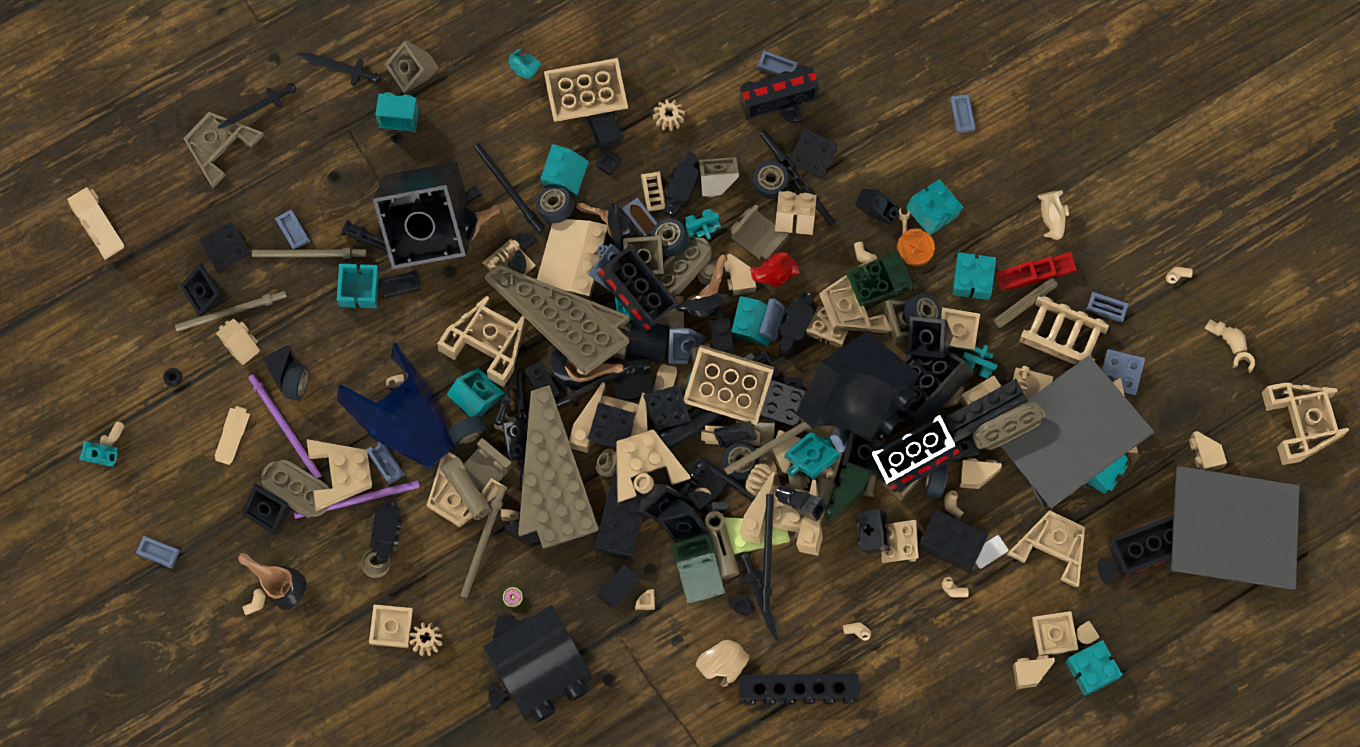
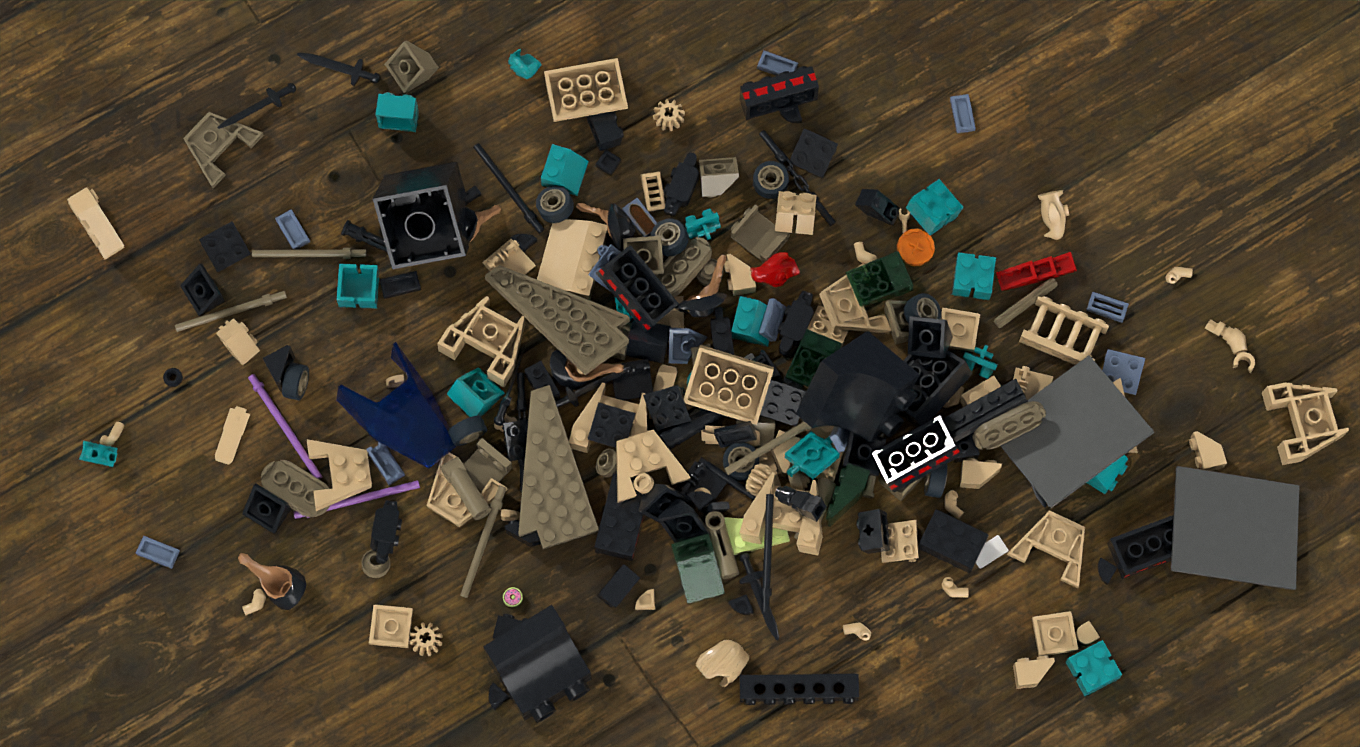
(518, 263): black tile -> none
(809, 355): none -> clear green slope

